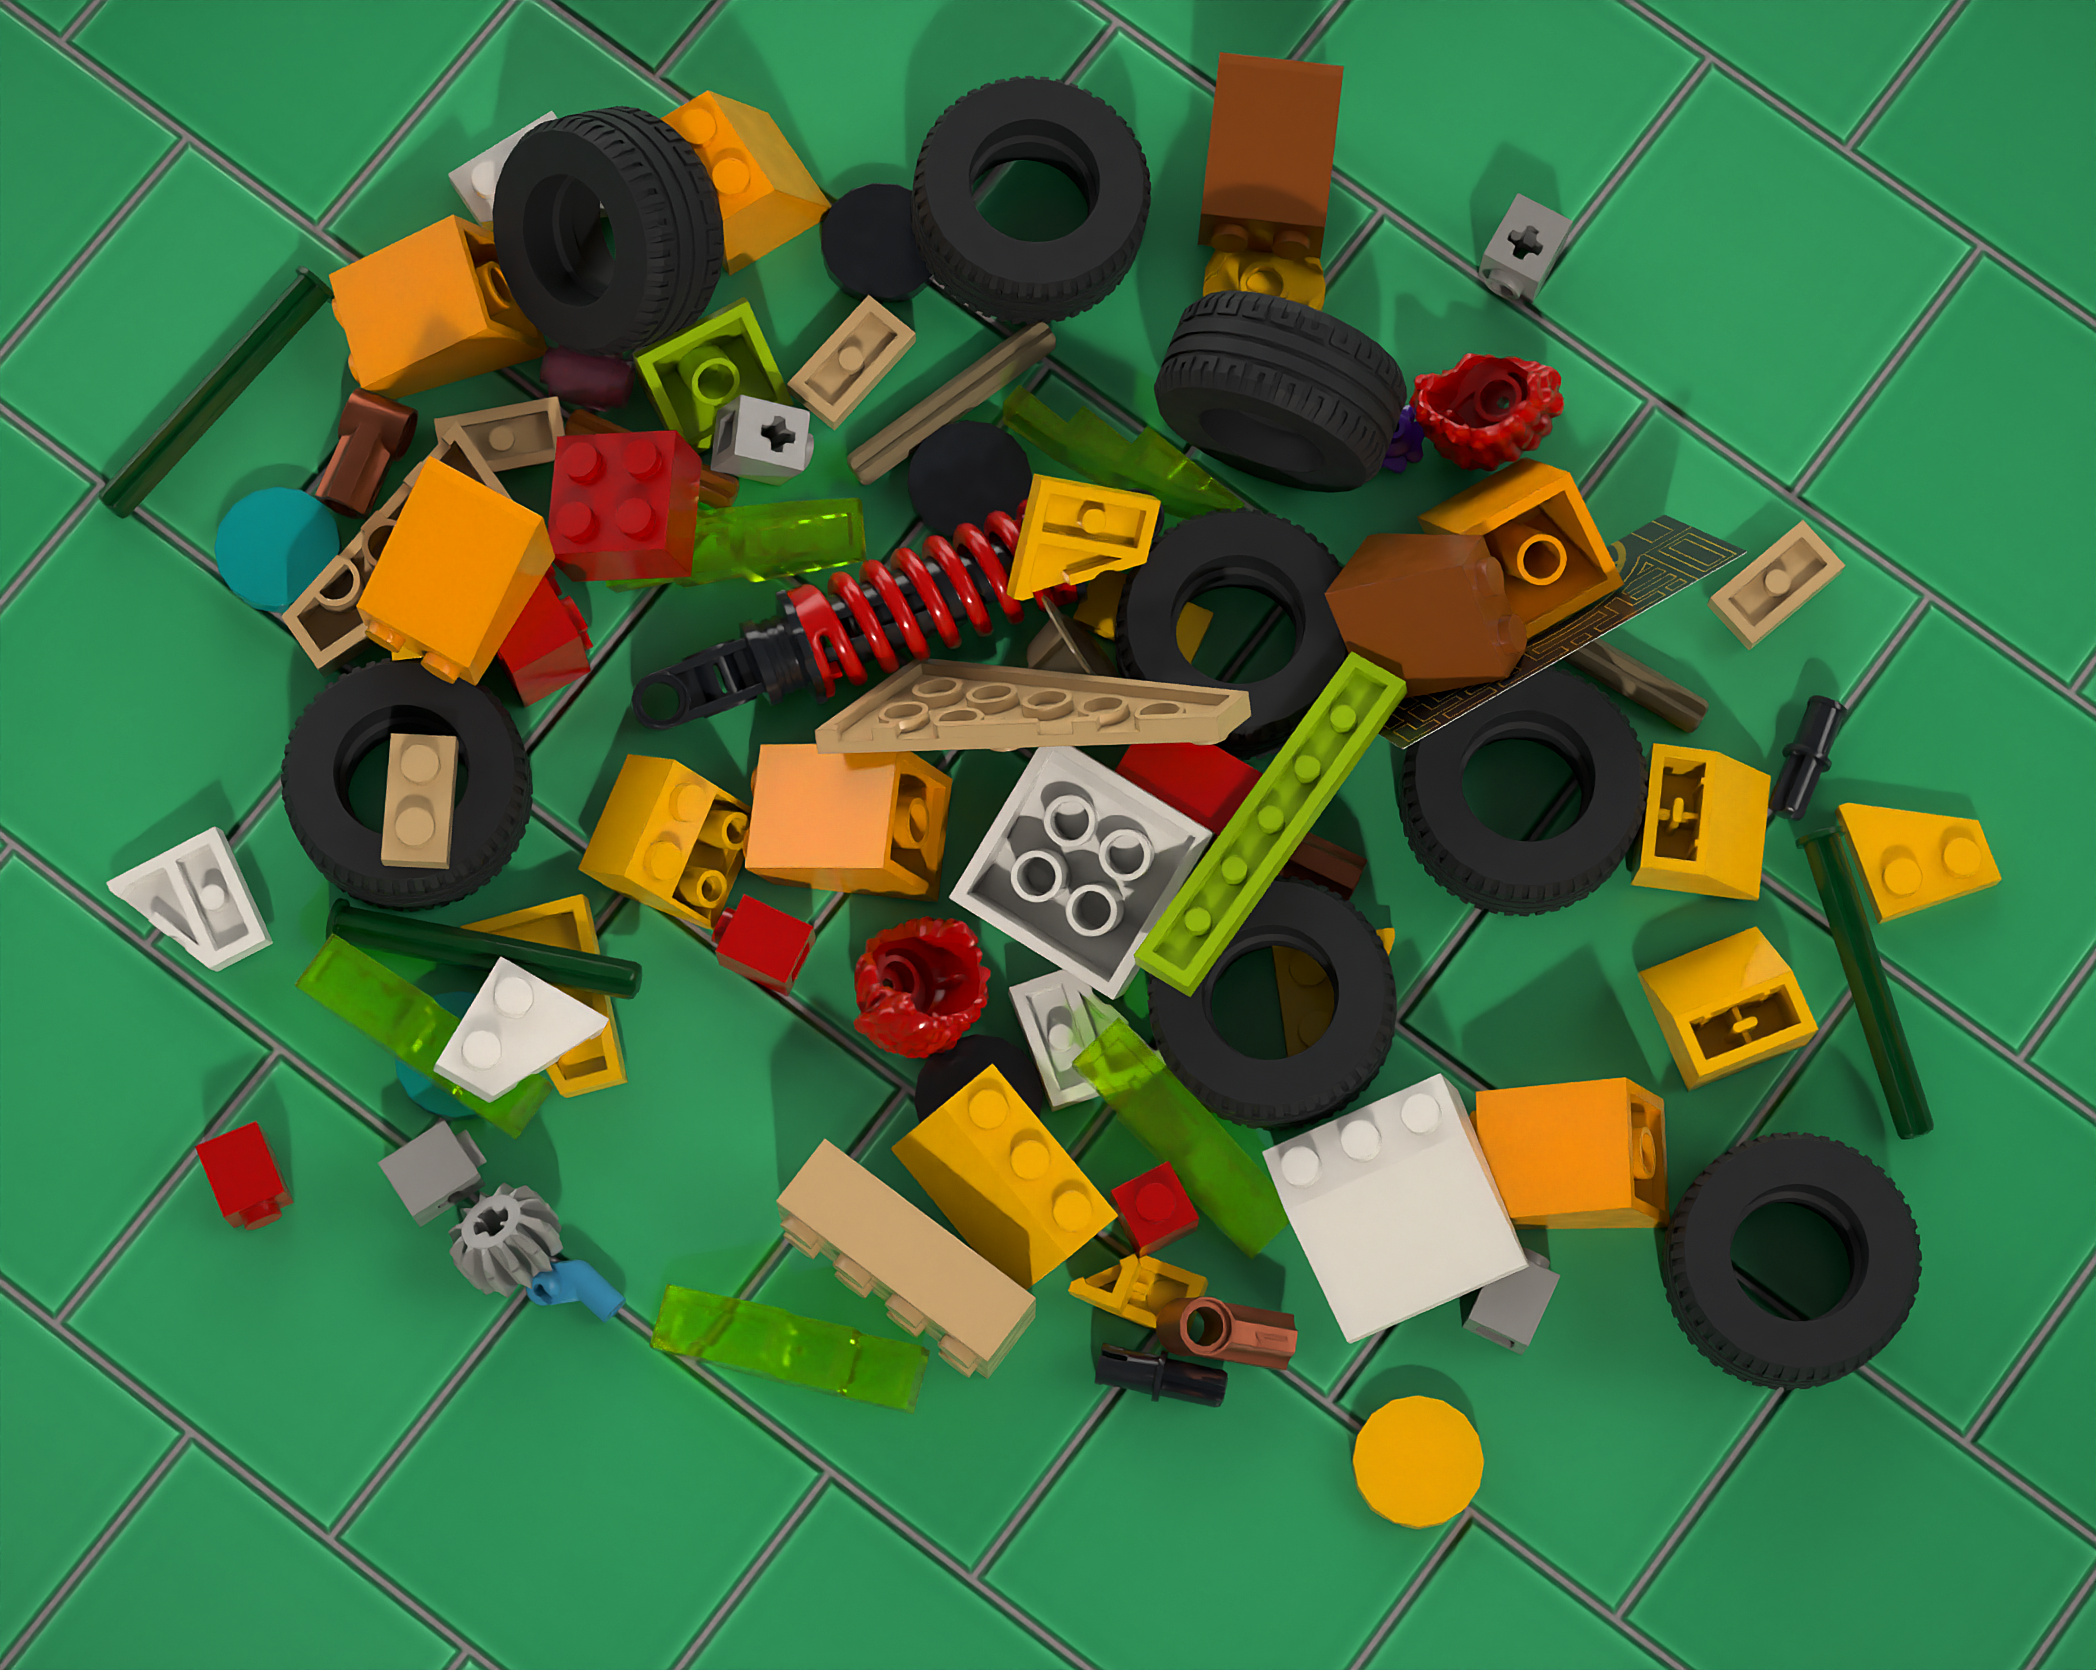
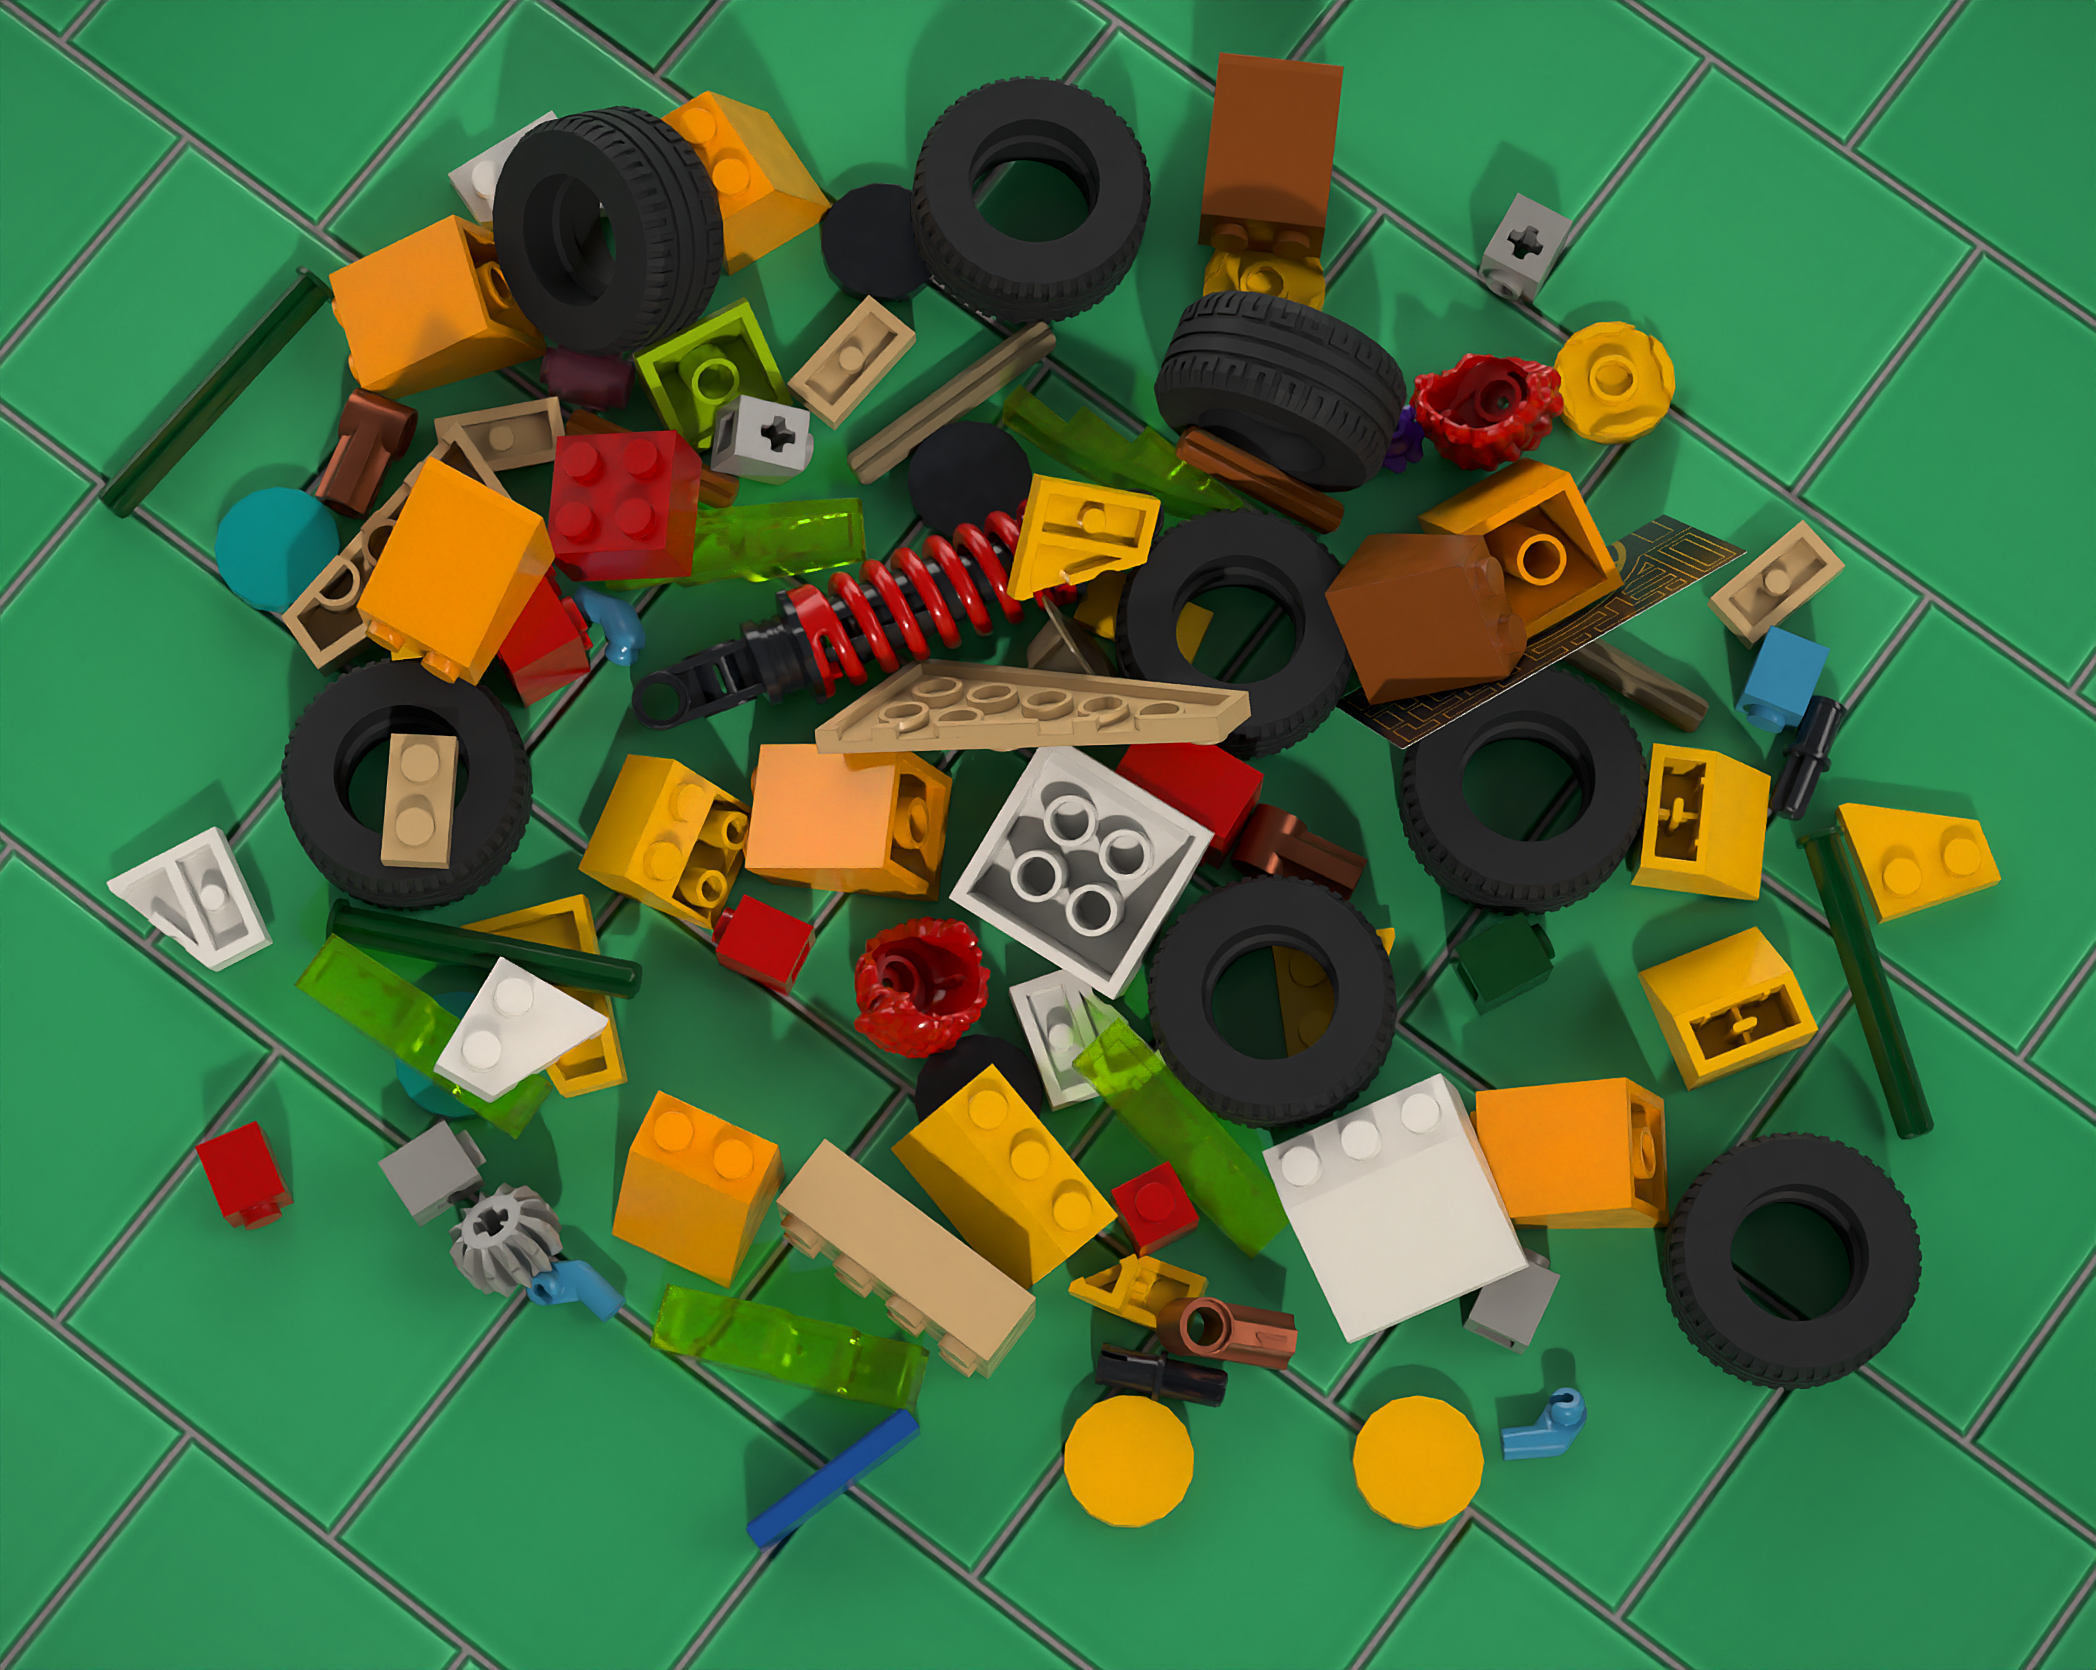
(618, 622): none -> dark azure arm
(696, 1189): none -> light orange slope
(832, 1480): none -> blue tile
(1128, 1461): none -> yellow tile
(1259, 480): none -> dark orange axle
(1270, 824): lime plate -> none
(1503, 962): none -> dark green brick
(1551, 1433): none -> dark azure arm
(1614, 382): none -> yellow tile
(1781, 681): none -> dark azure brick

